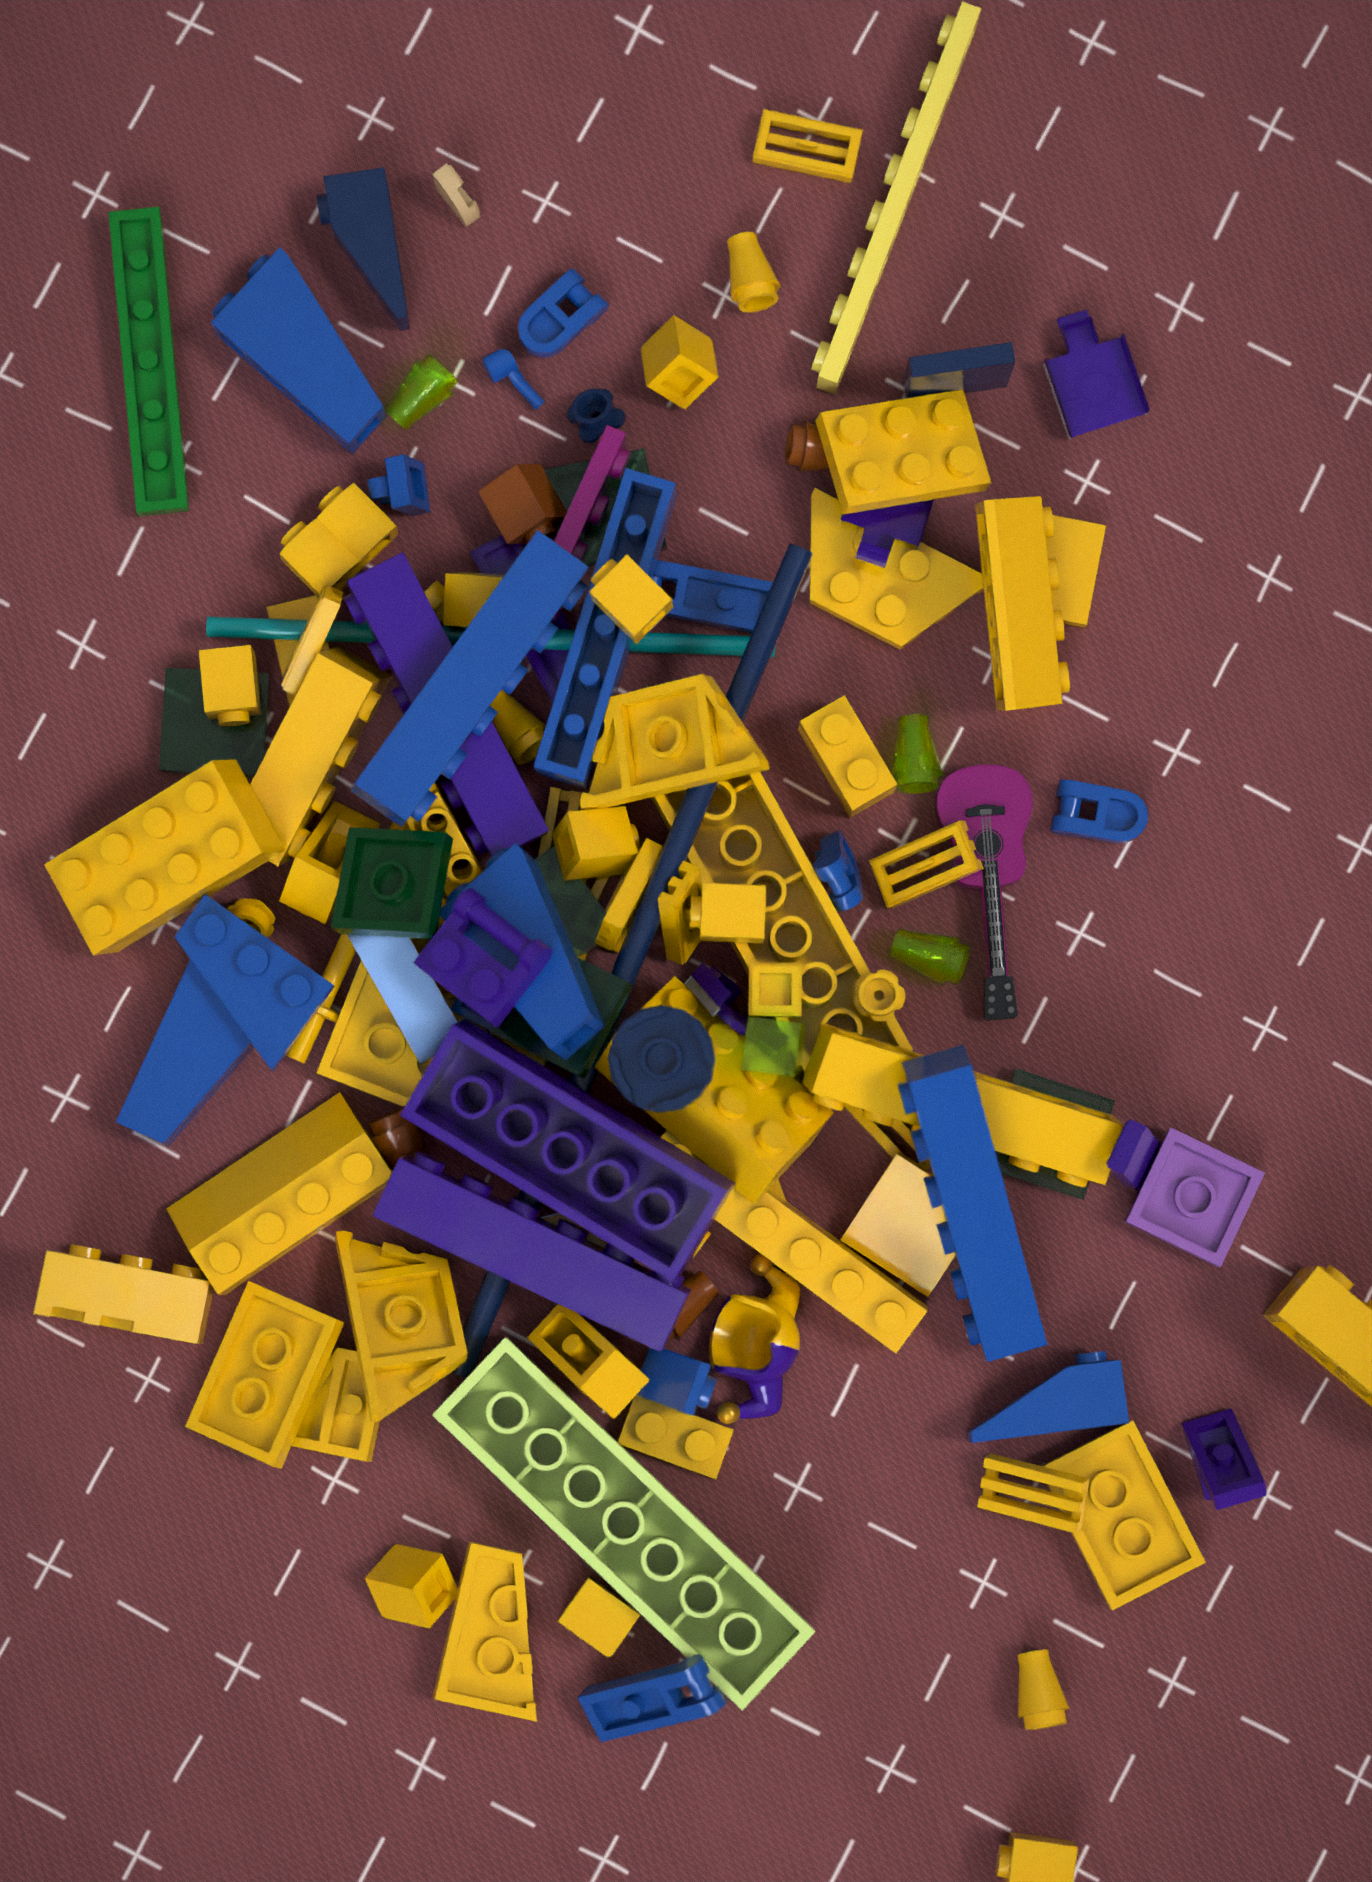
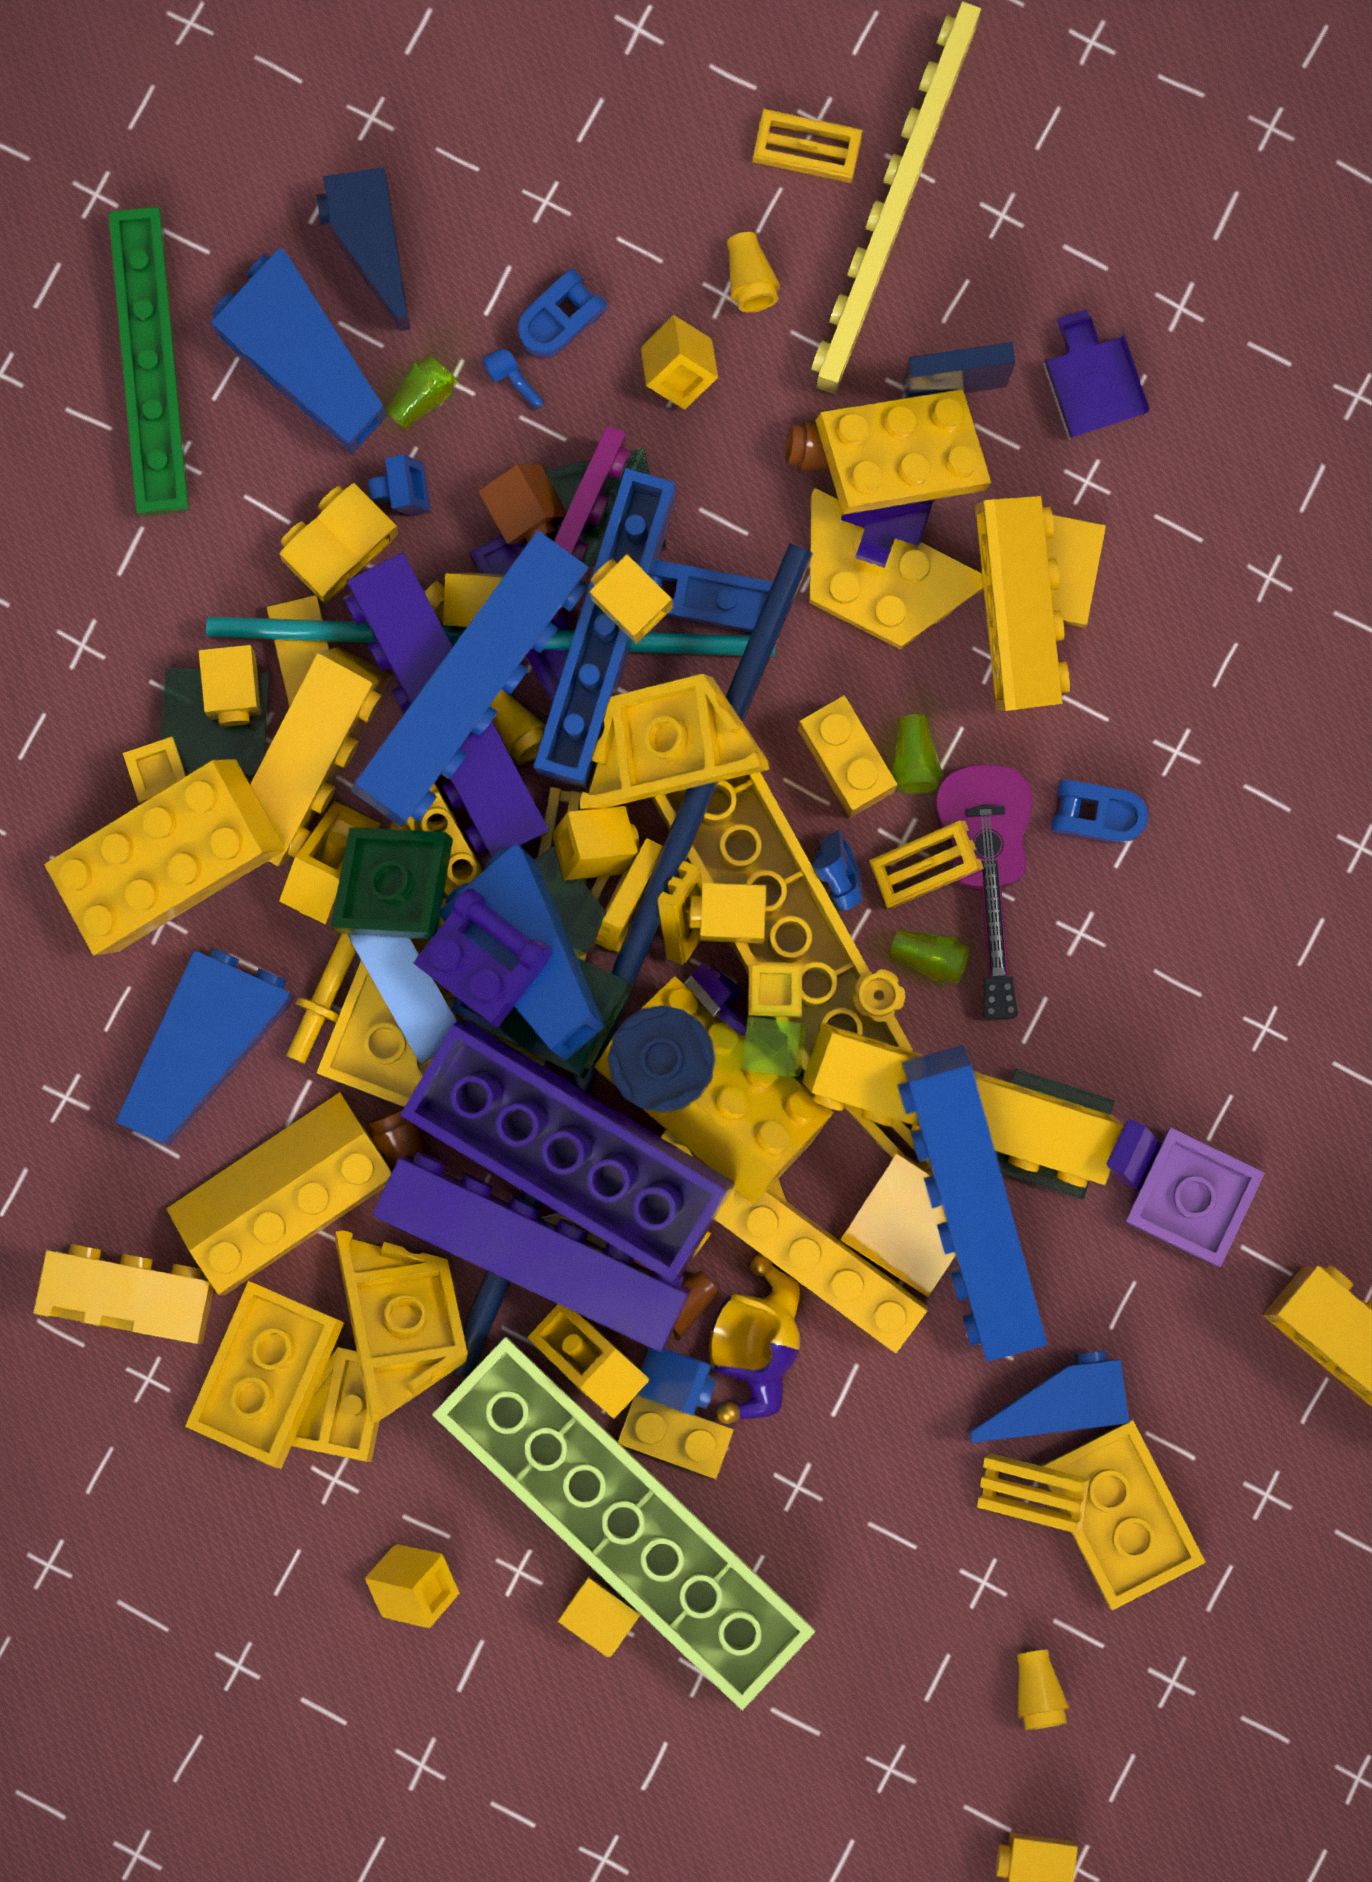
(154, 768): none -> yellow panel
(254, 978): blue wing -> none
(255, 914): yellow plate -> none
(312, 638): yellow tile -> none
(448, 185): tan tile -> none
(487, 1640): yellow wing -> none
(592, 403): dark blue plate -> none
(651, 1699): blue plate -> none
(1223, 1460): dark purple slope -> none

